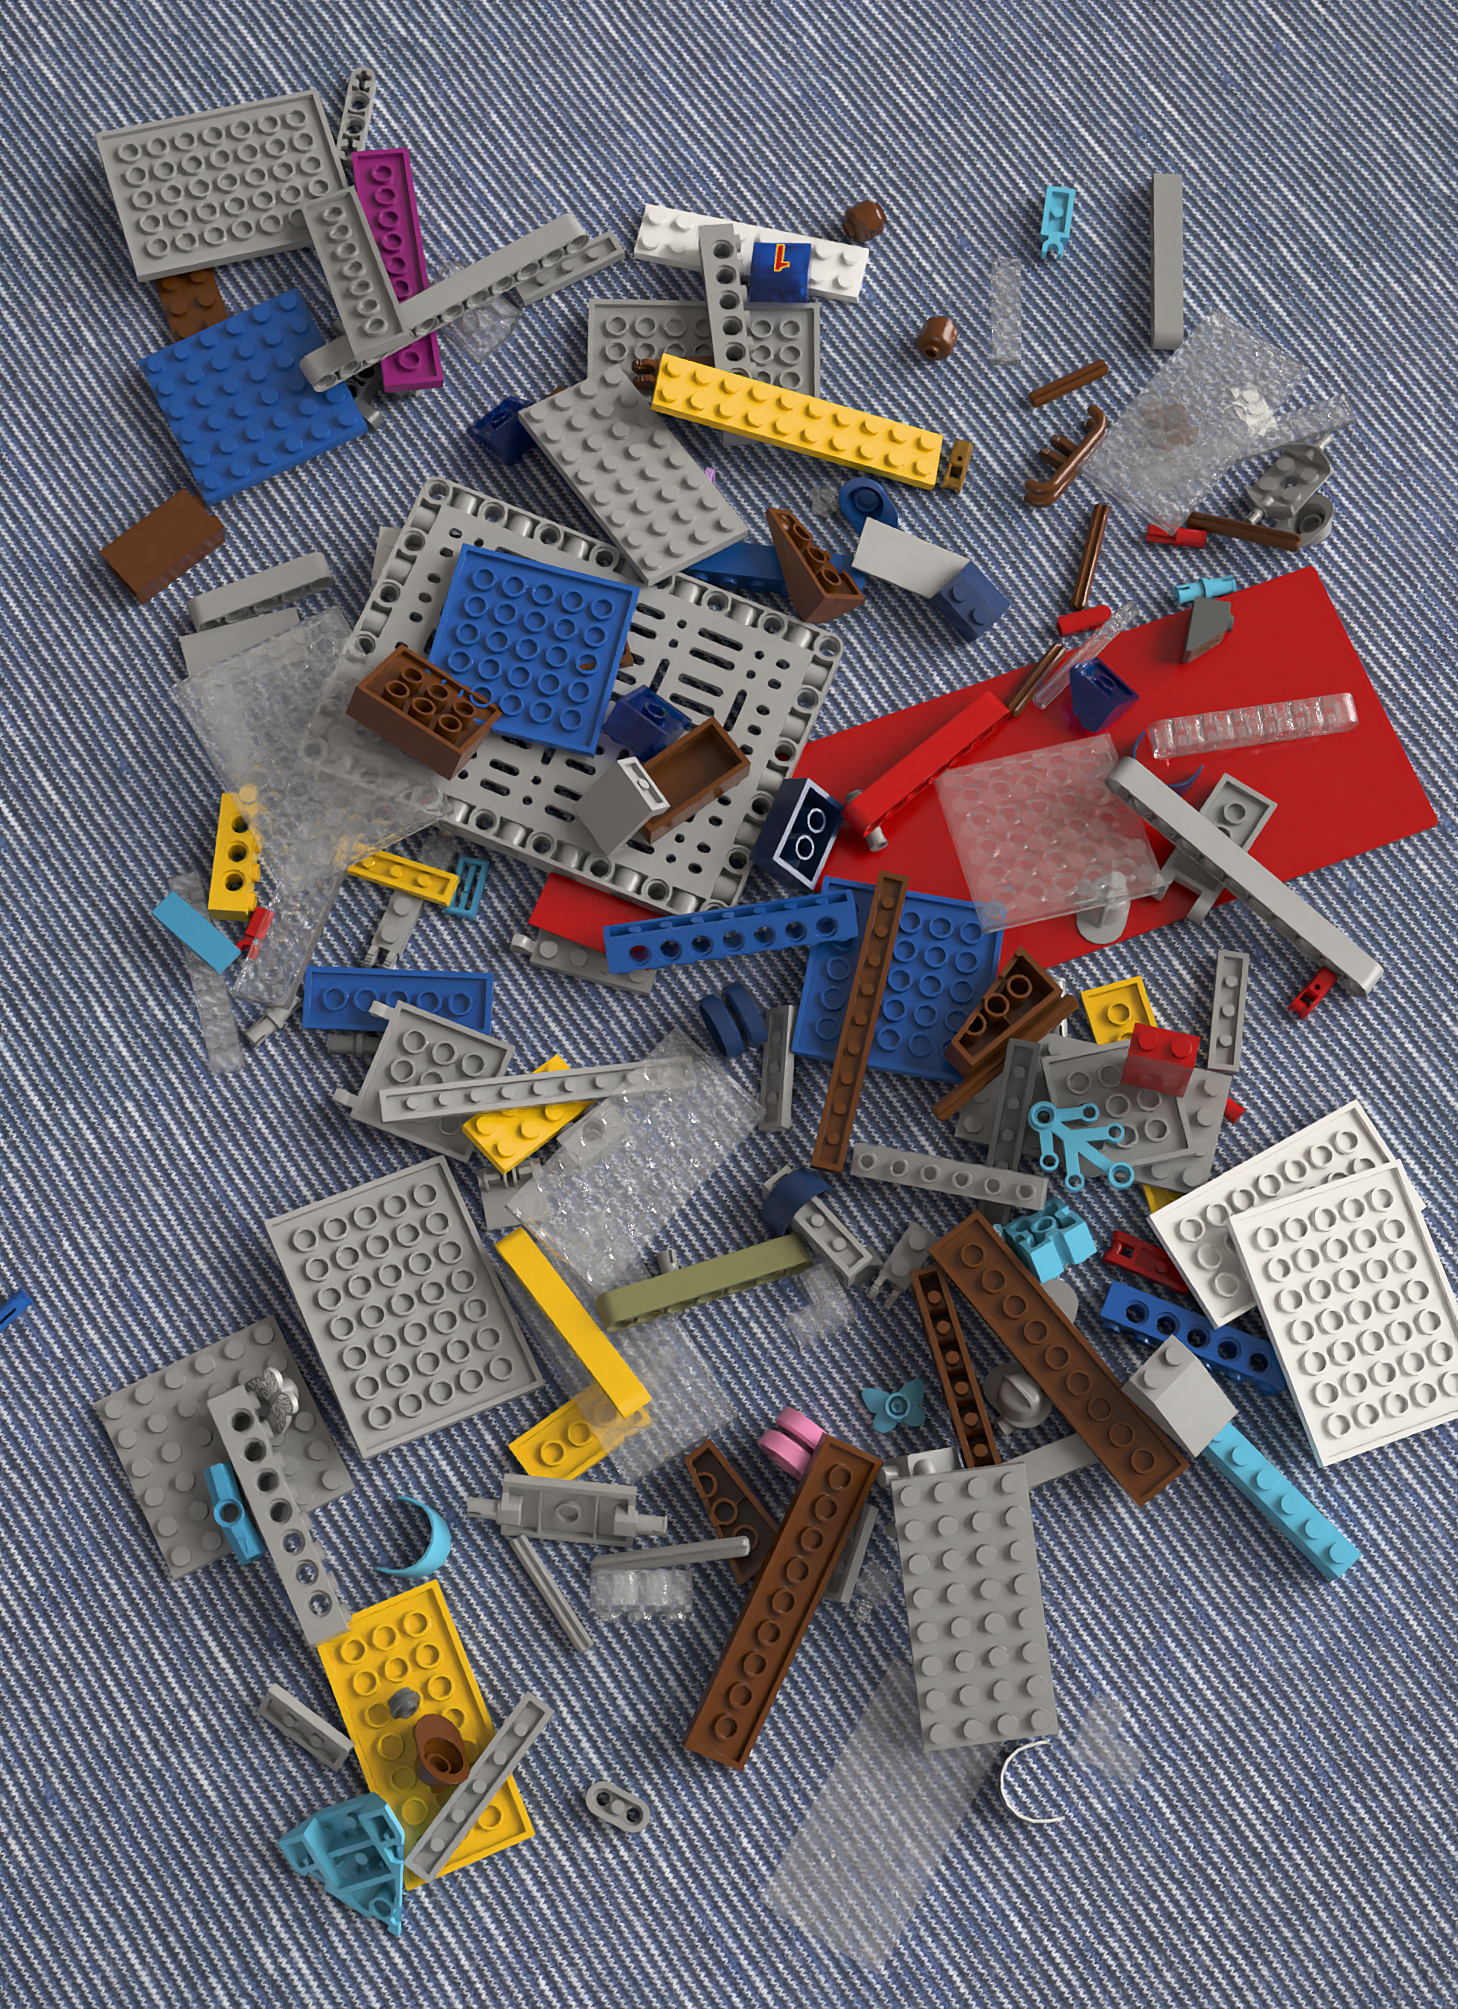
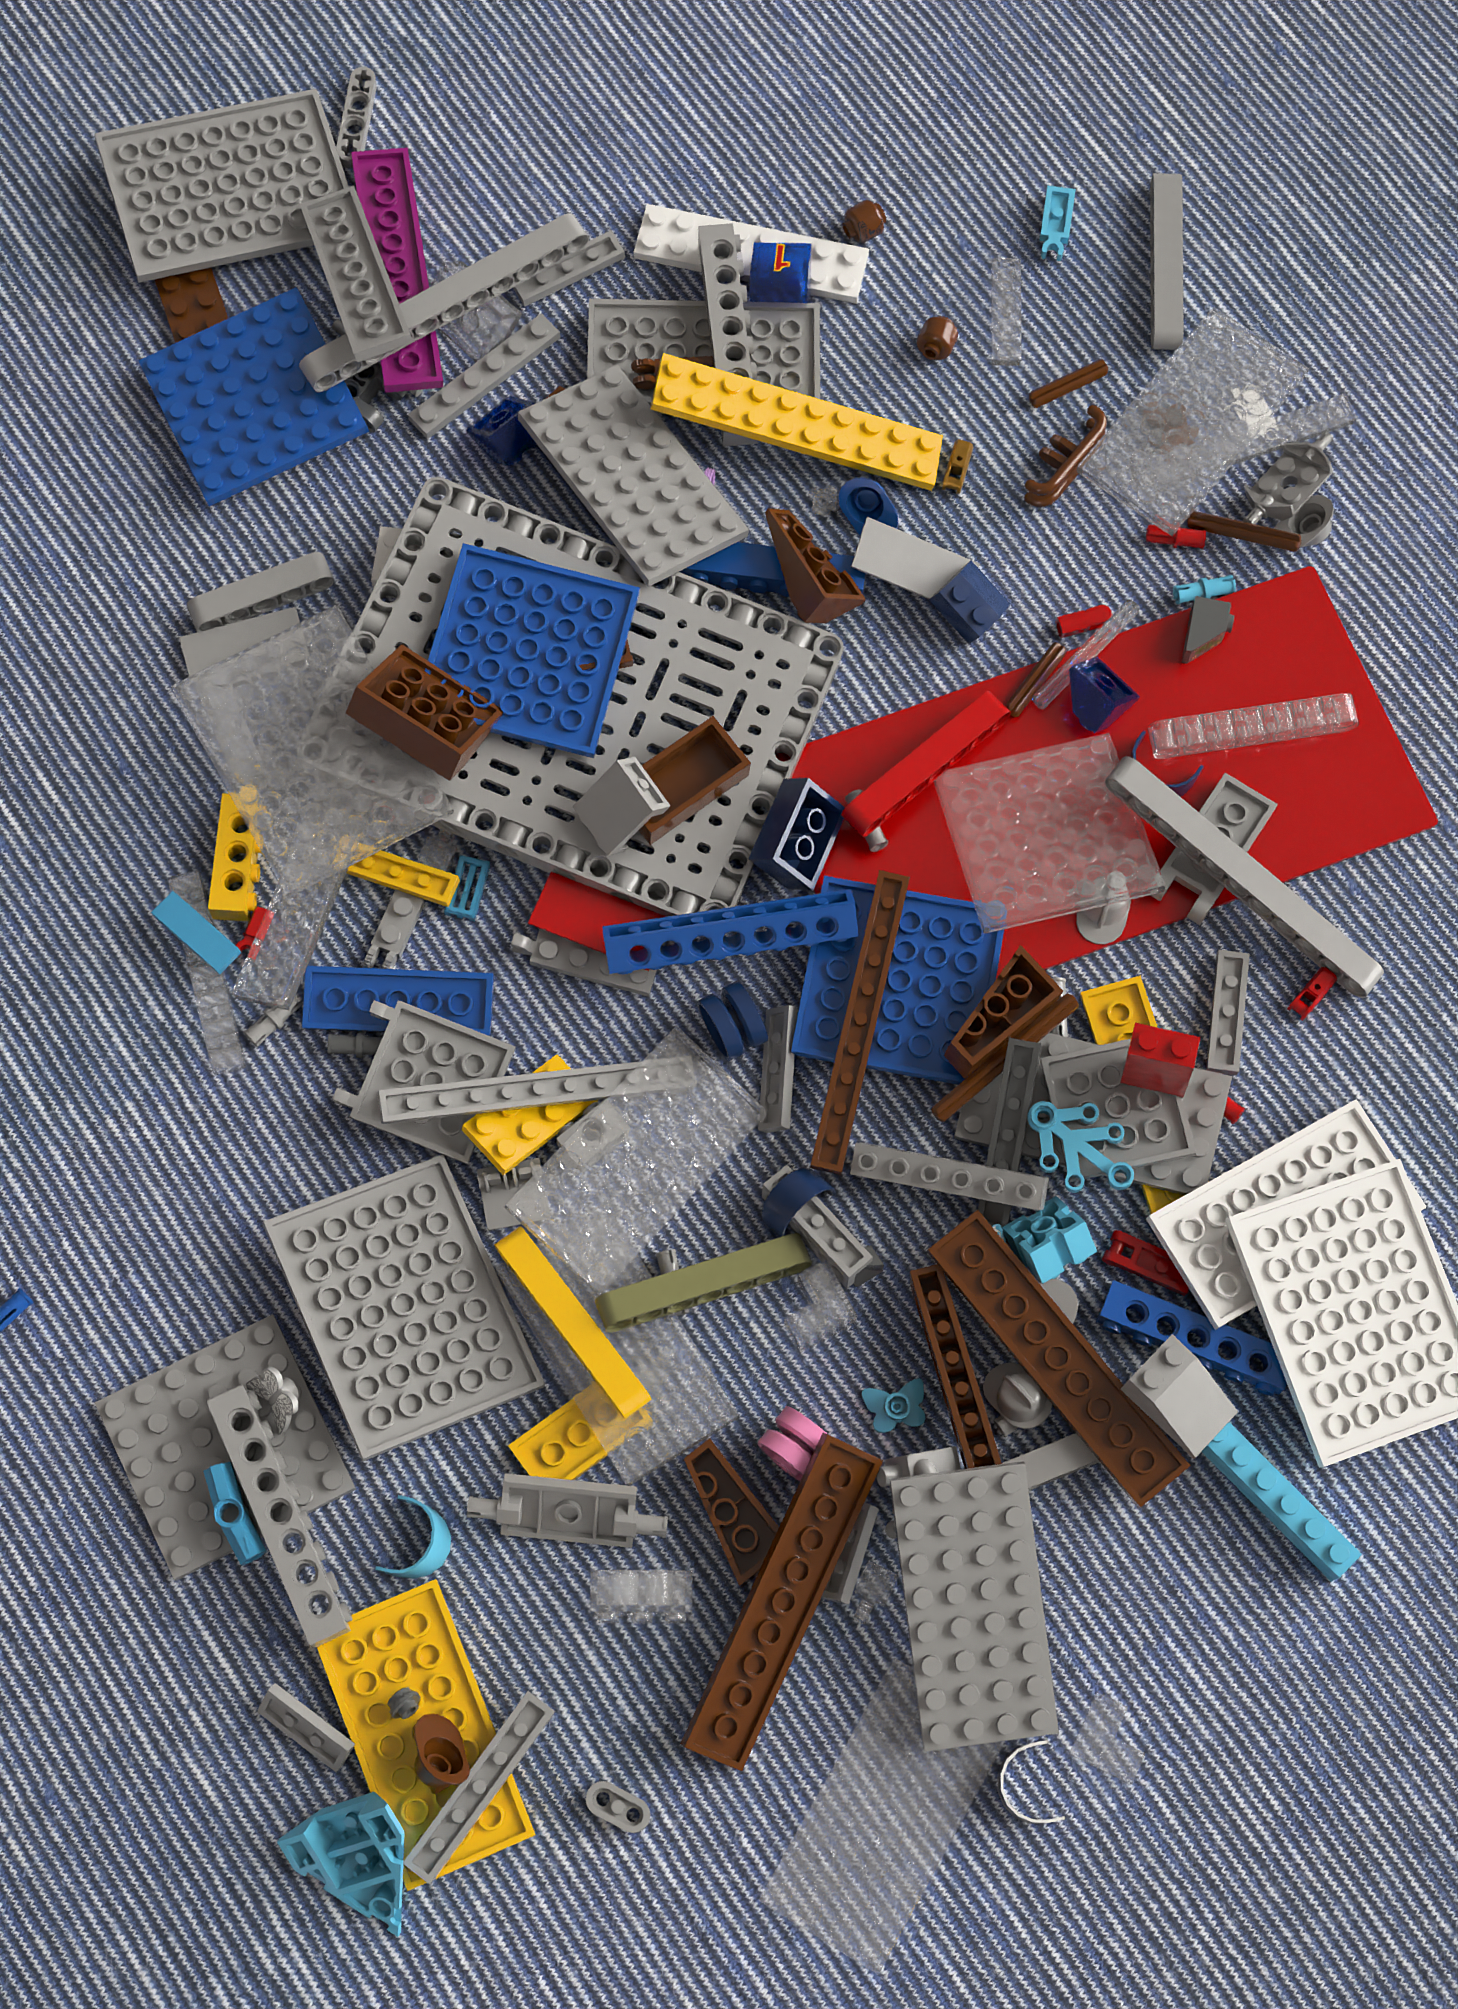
(163, 545): reddish brown brick -> none
(484, 376): none -> light grey plate
(551, 1593): light grey axle -> none
(645, 723): clear blue slope -> none
(674, 1554): light grey axle -> none
(907, 1256): light grey hinge -> none
(1089, 557): reddish brown axle -> none

